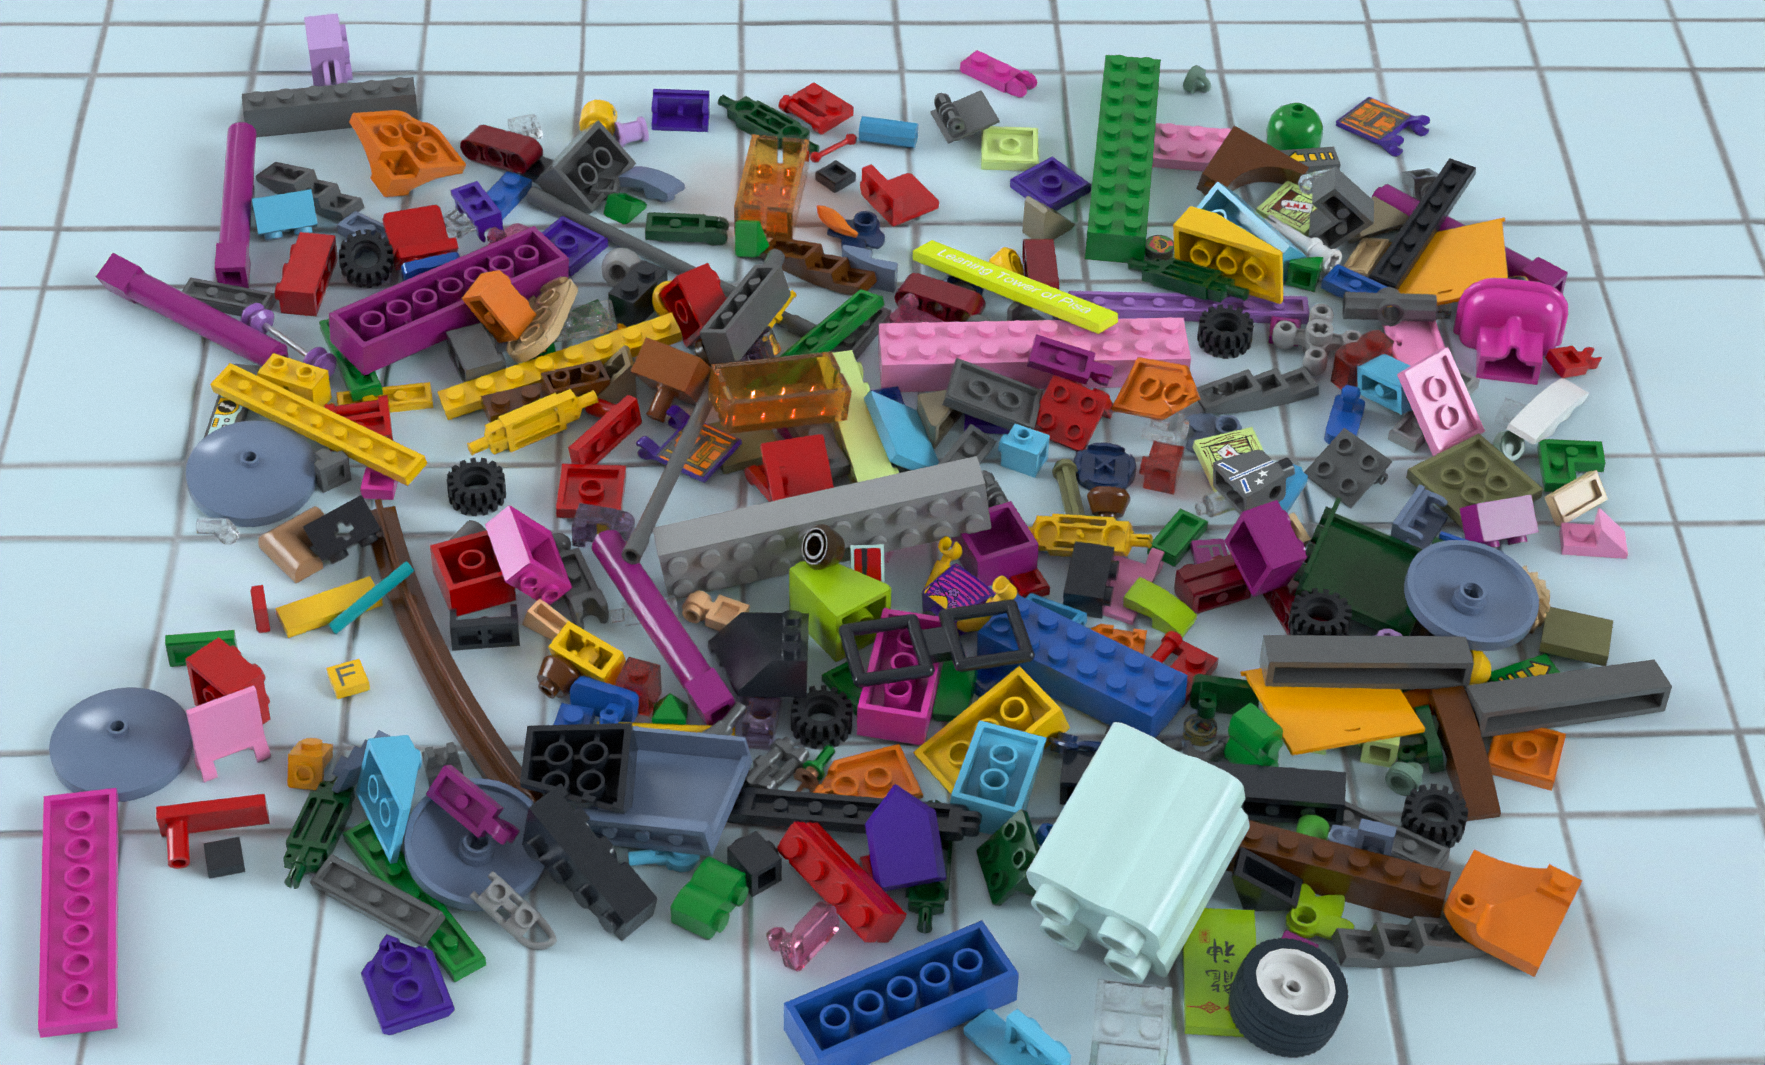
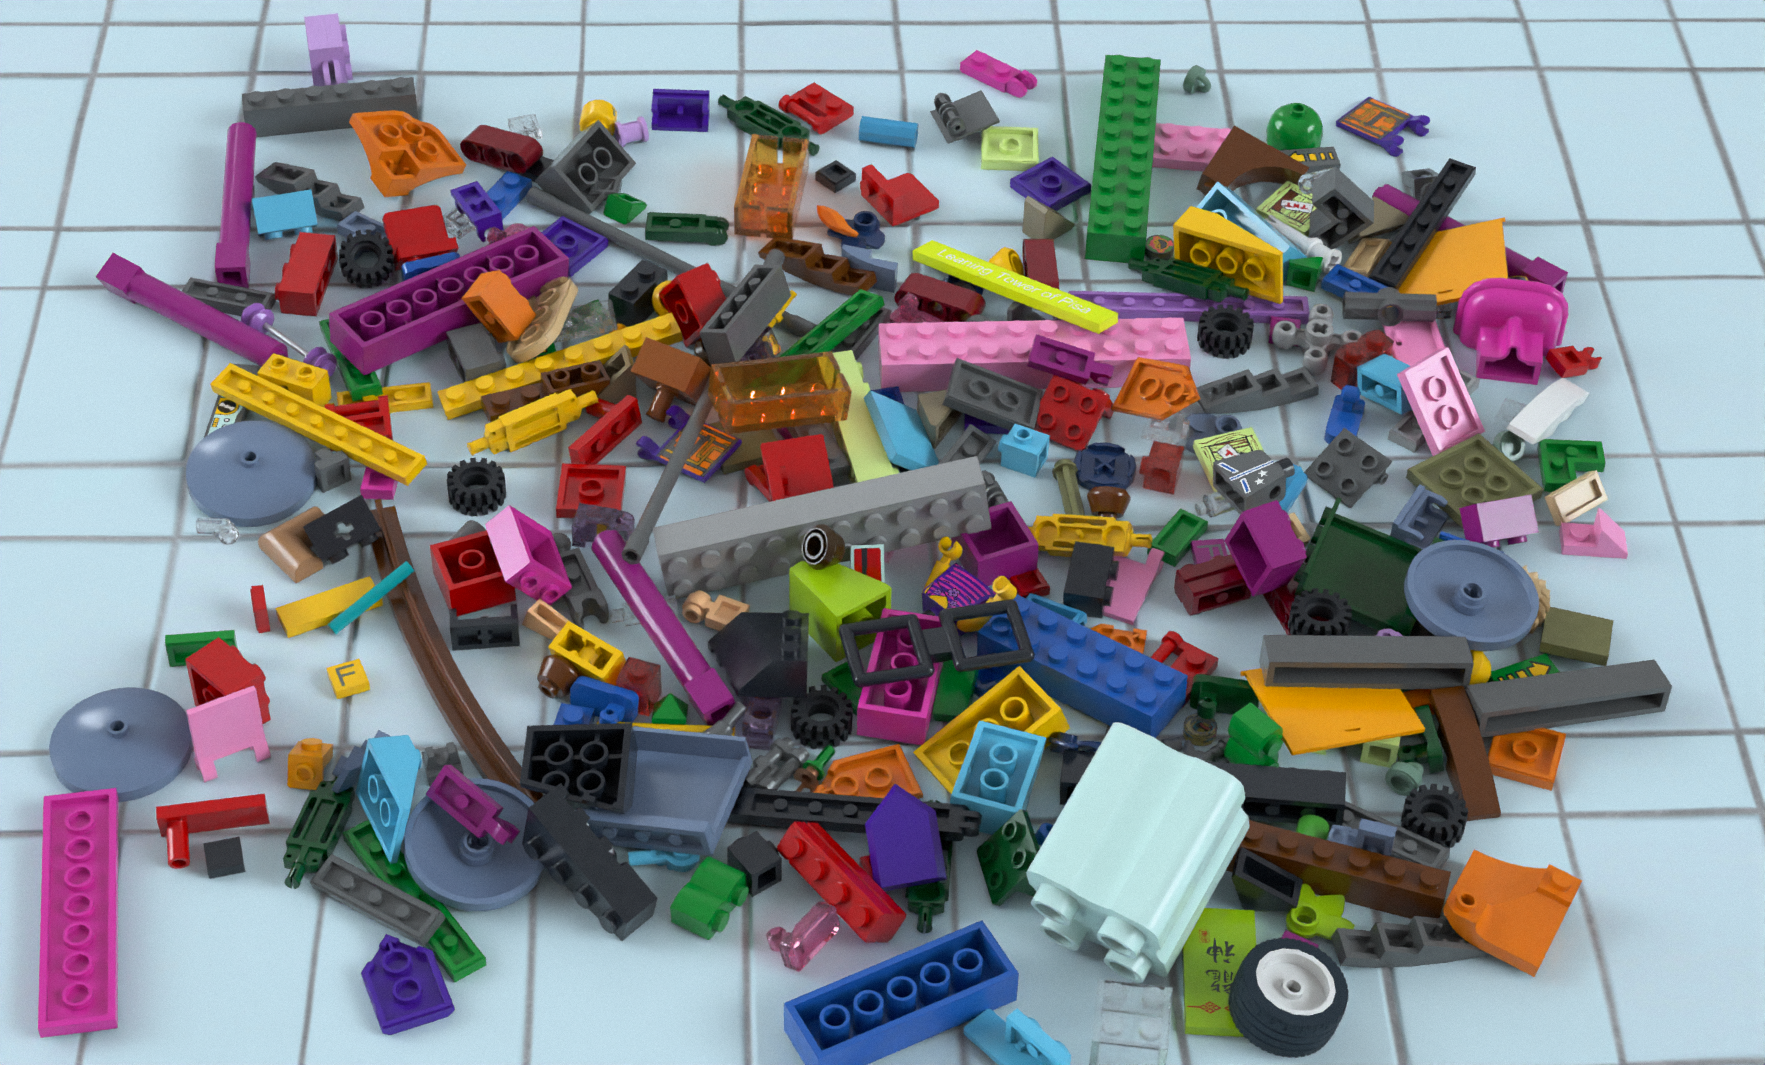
(521, 917): light grey piece -> none
(618, 264): light grey piece -> none
(653, 182): sand blue slope -> none
(749, 238): green slope -> none
(850, 139): red hinge -> none
(1164, 608): lime slope -> none

